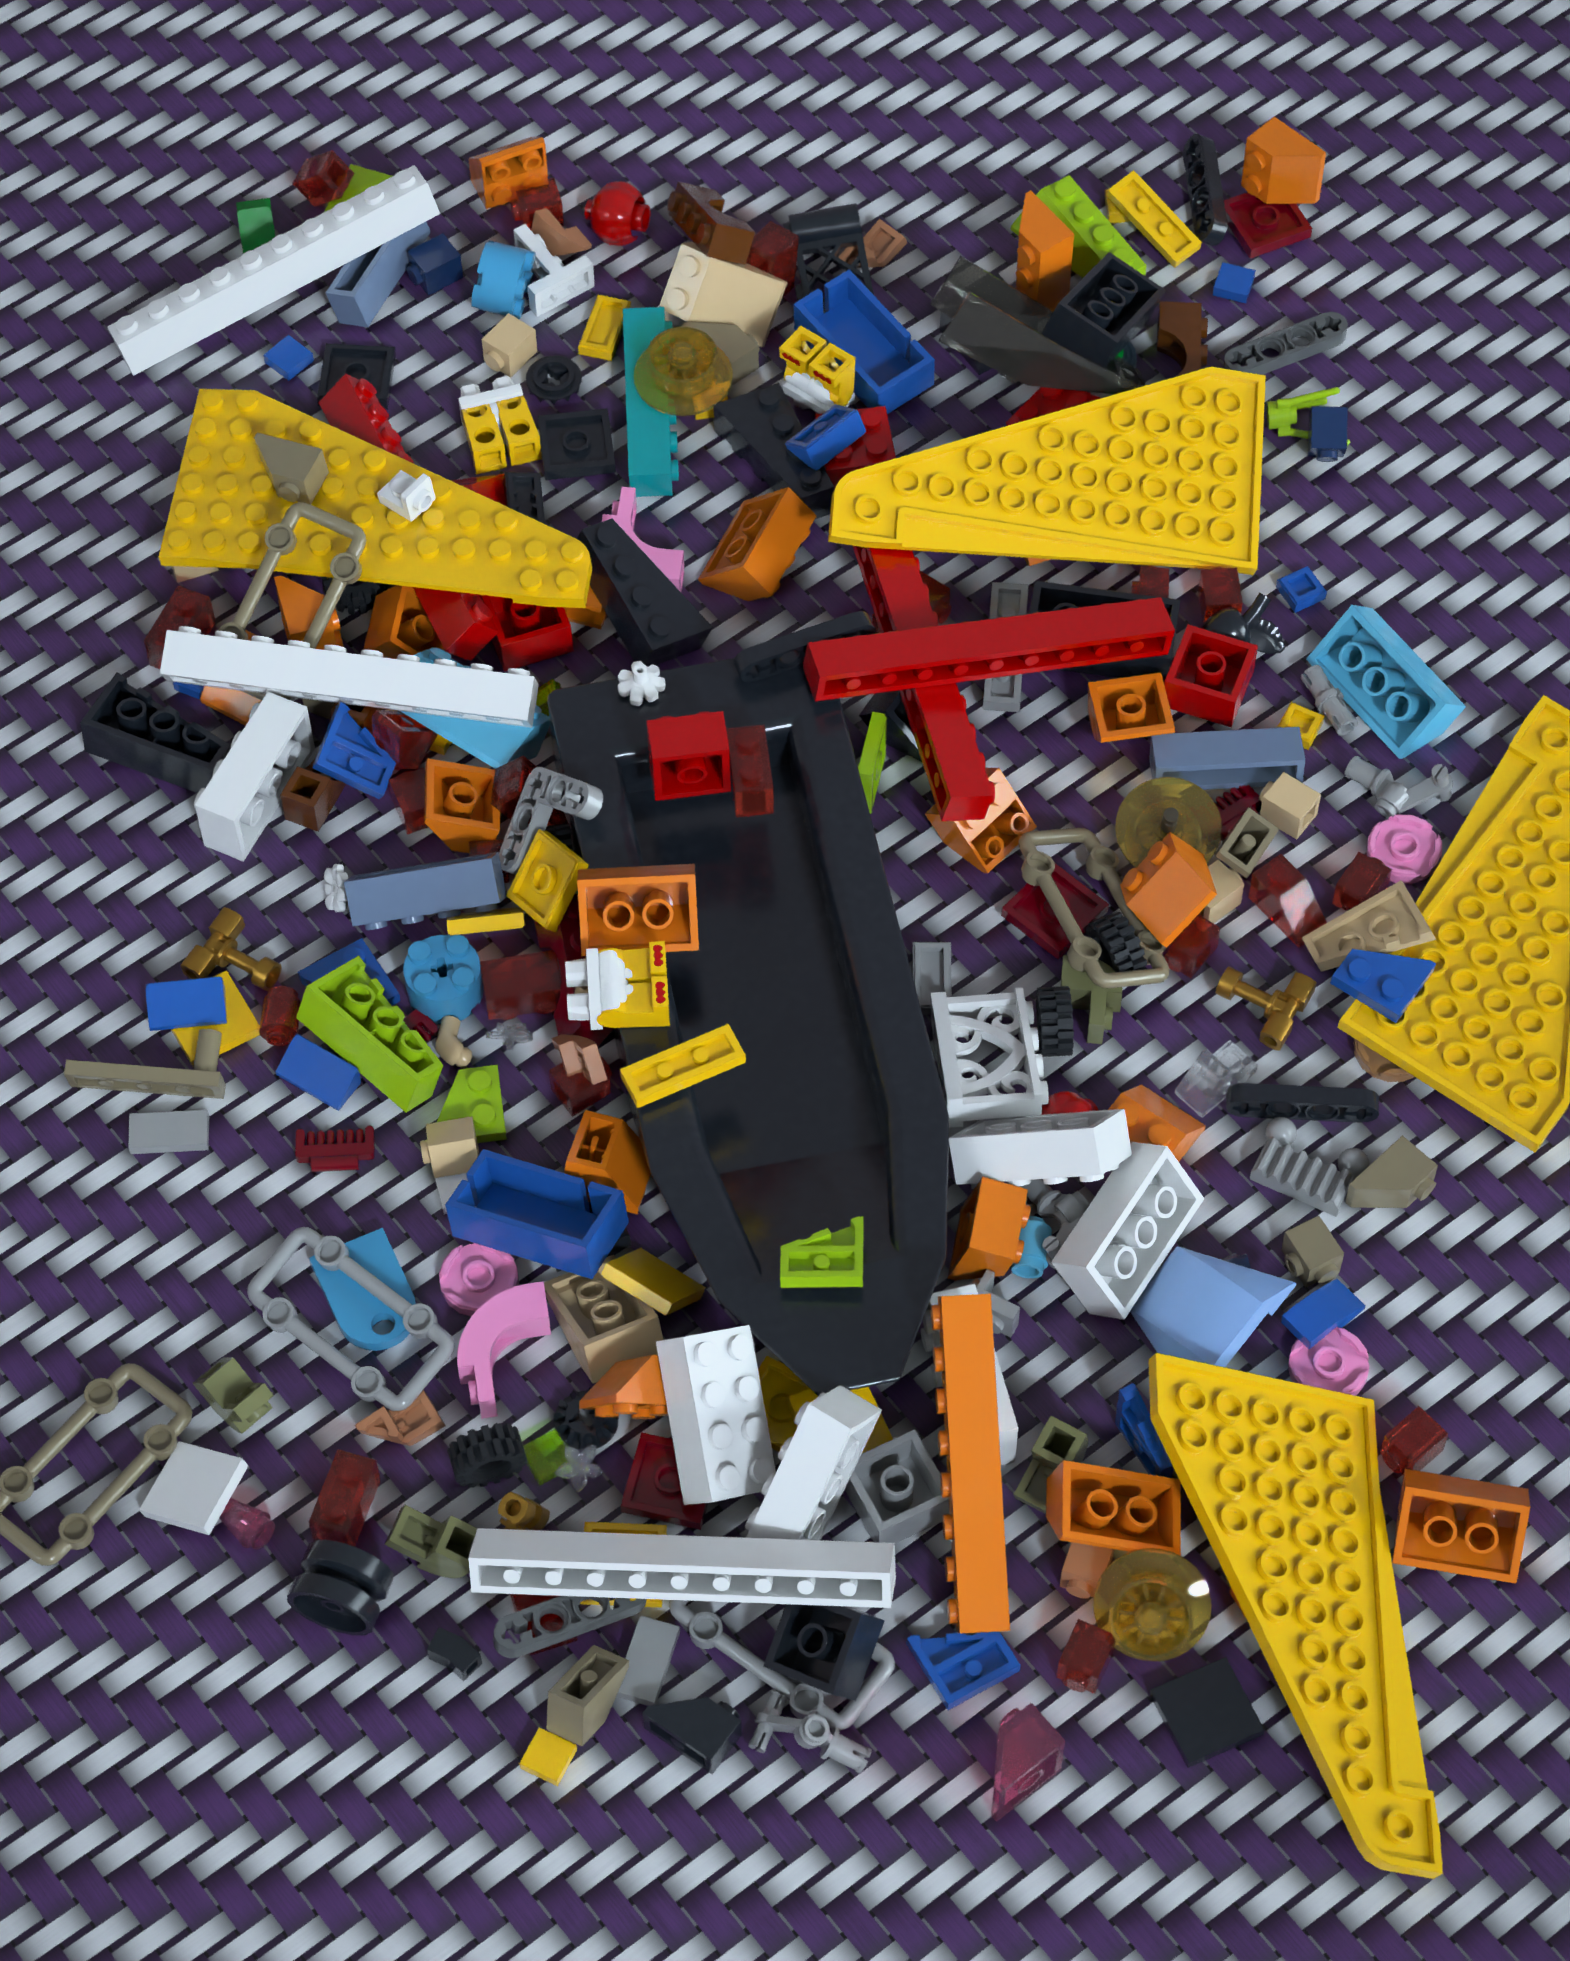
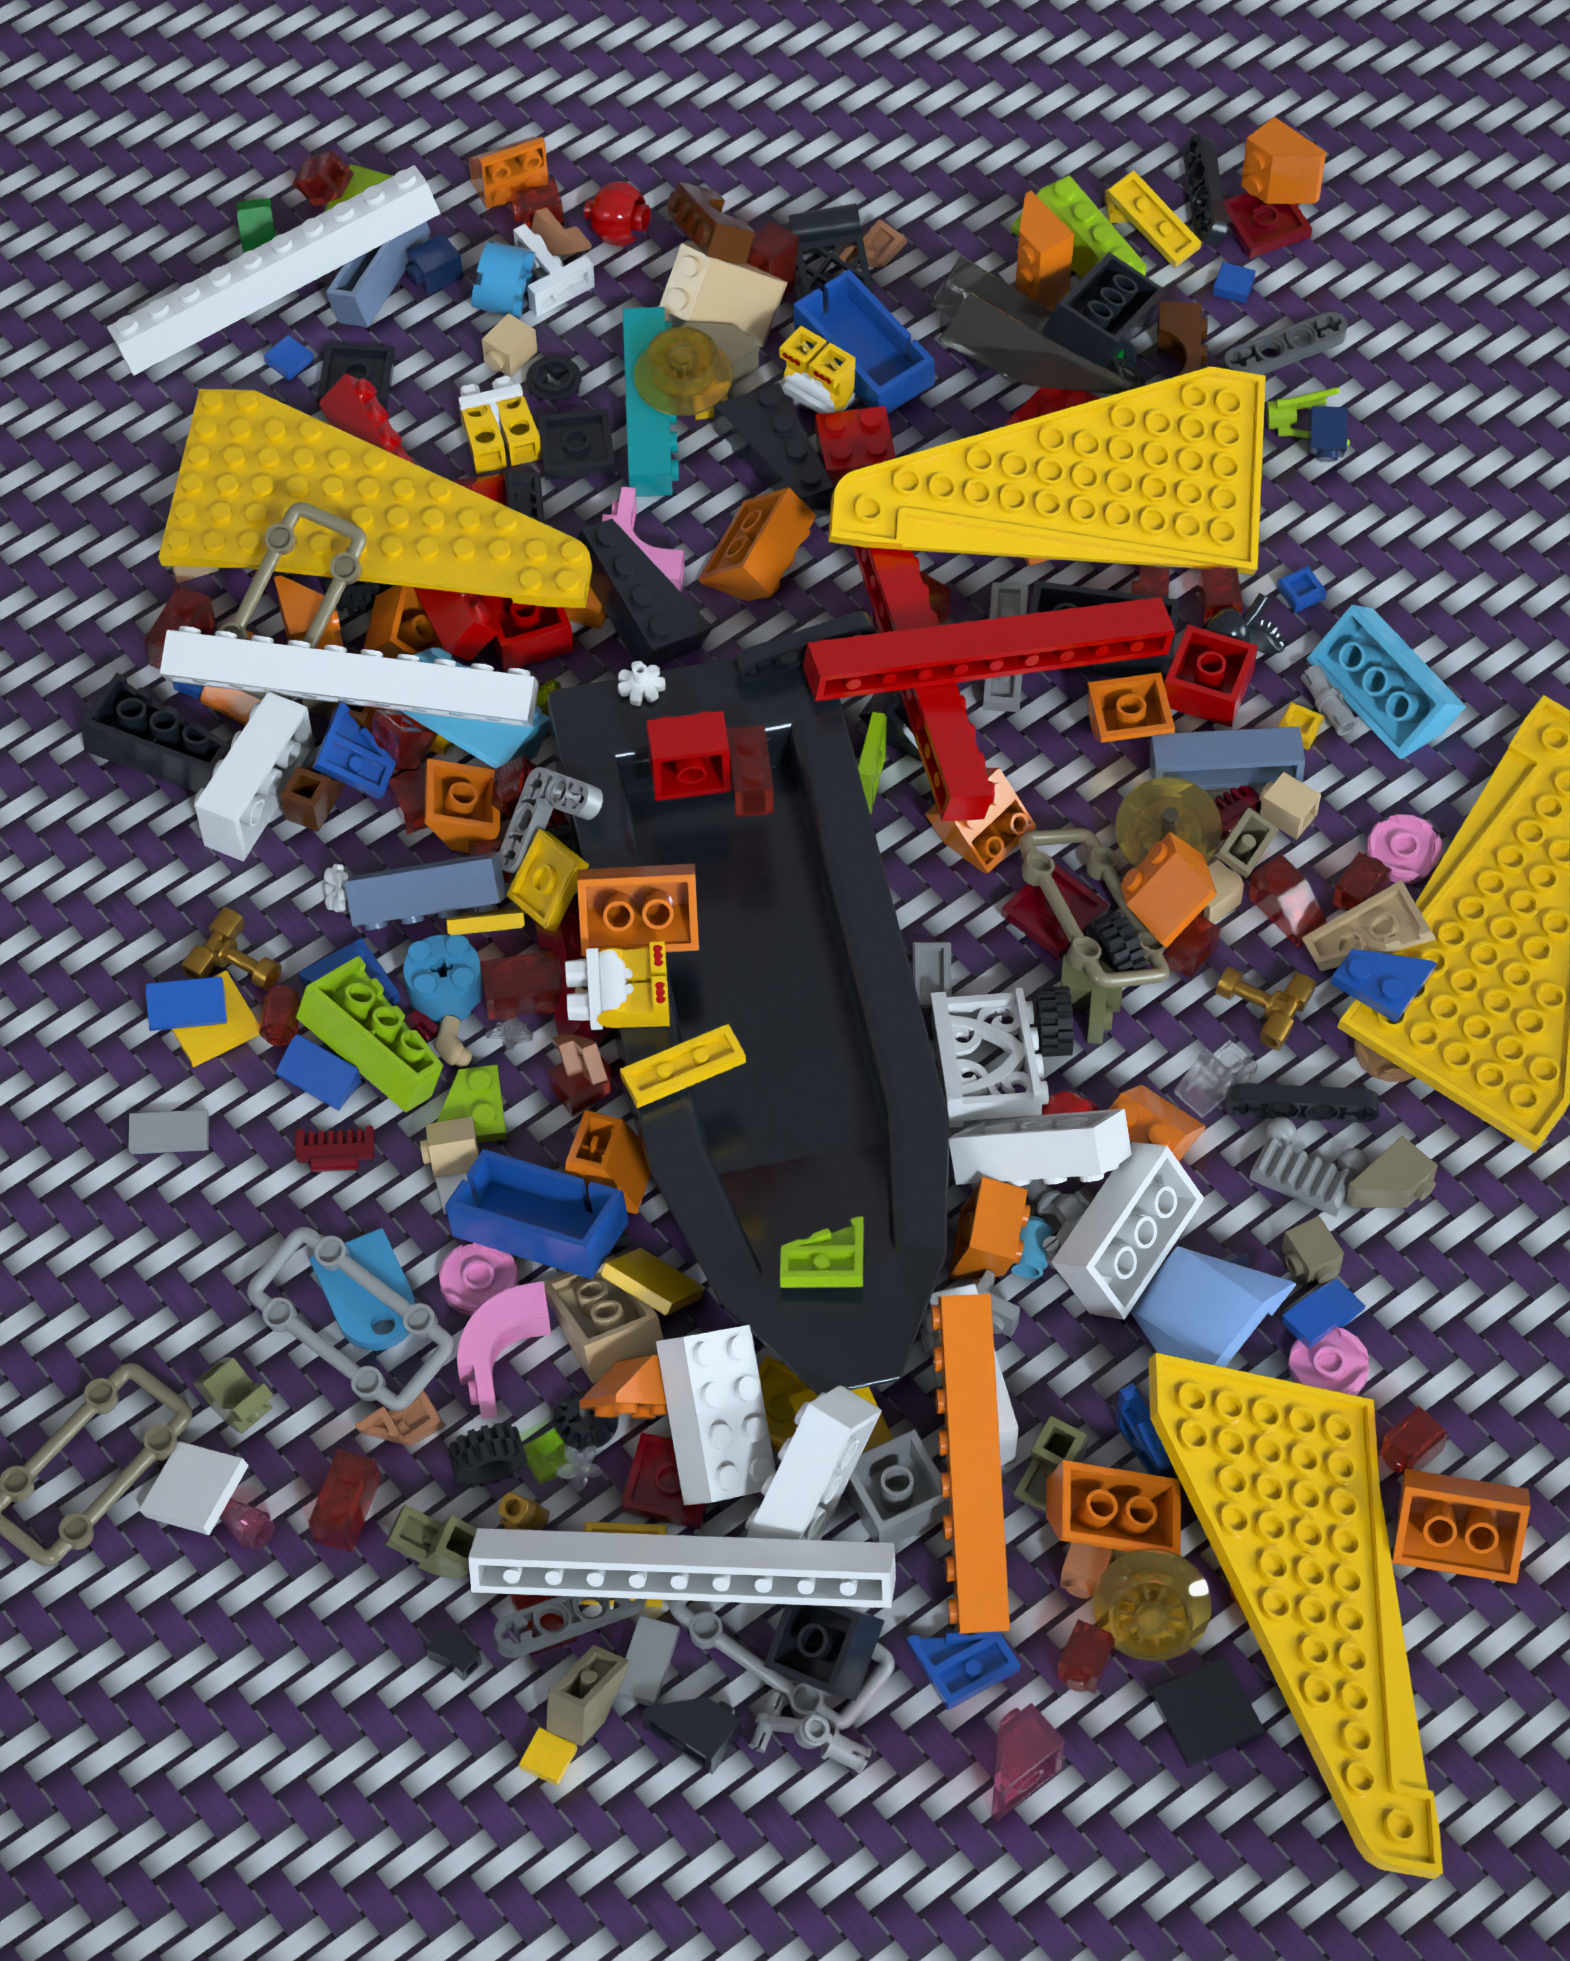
(199, 1082): dark tan piece -> none
(292, 467): dark tan slope -> none
(340, 1587): black wheel -> none
(407, 495): white bracket -> none
(603, 328): yellow tile -> none
(827, 436): blue slope -> none
(1394, 797): light grey pin -> none

